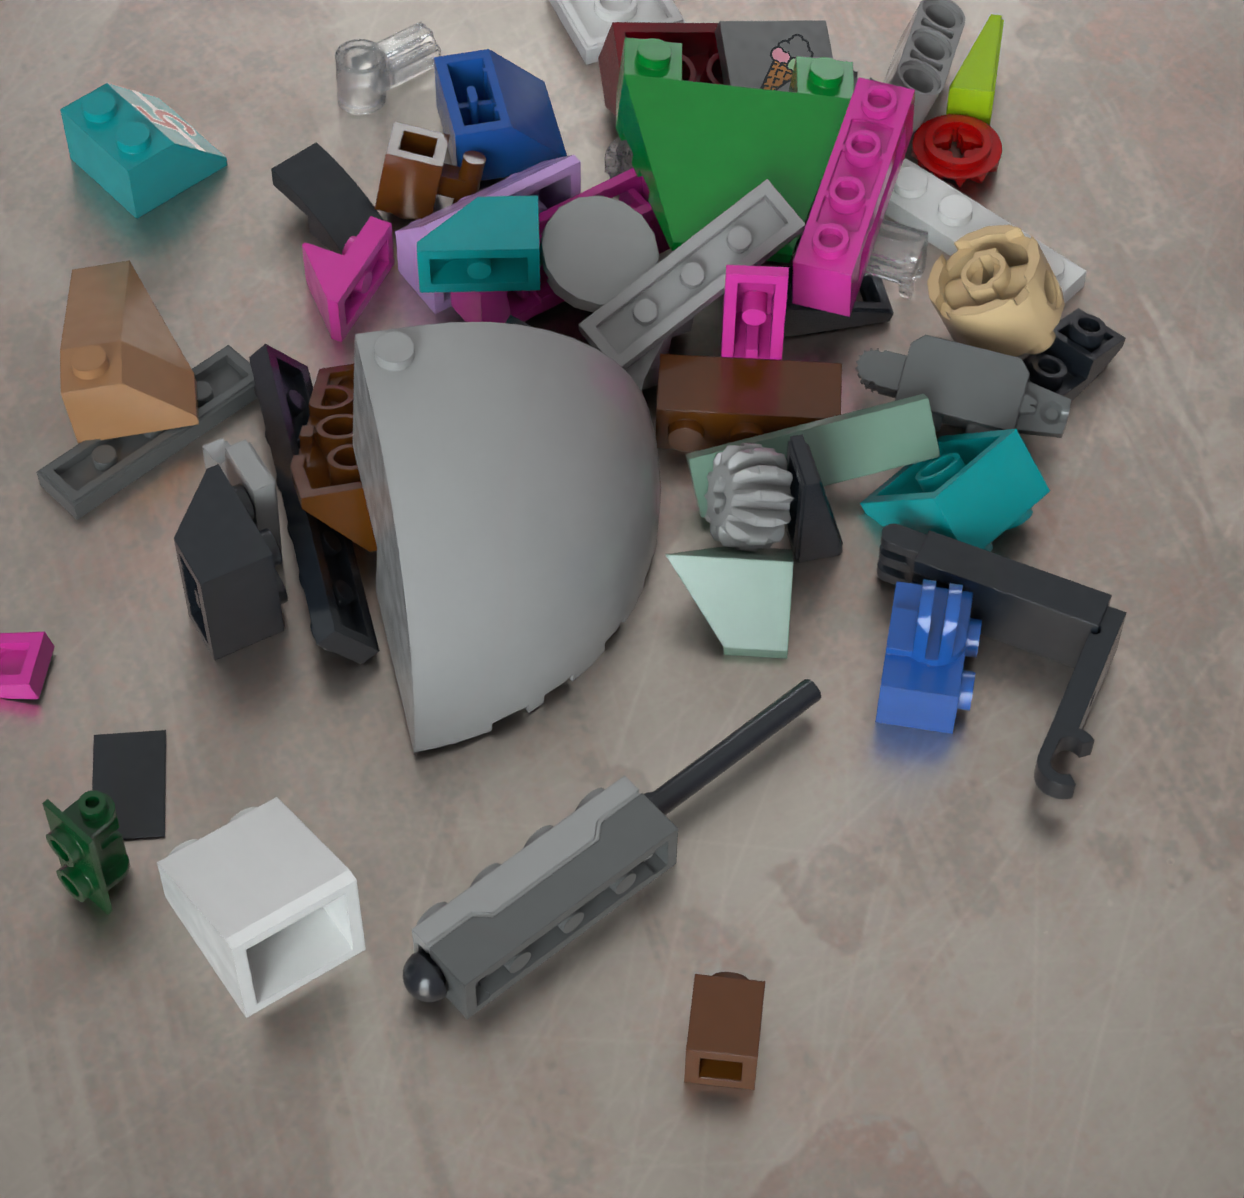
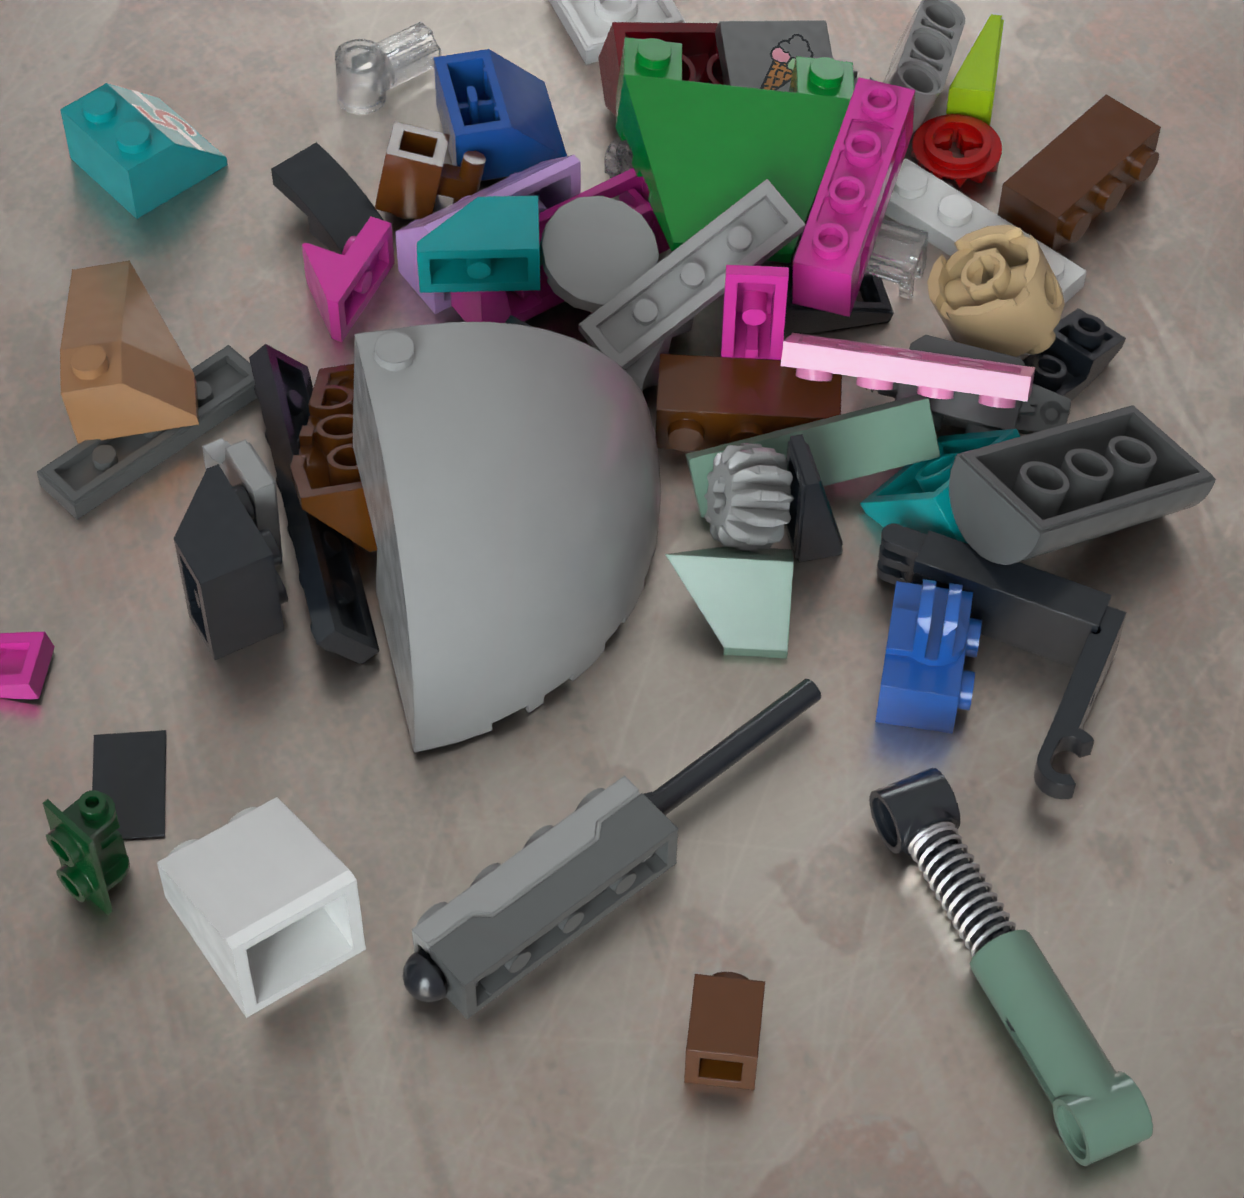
(933, 373): none -> bright pink plate
(1071, 485): none -> dark grey brick
(1081, 173): none -> reddish brown brick
(1091, 1102): none -> sand green piece

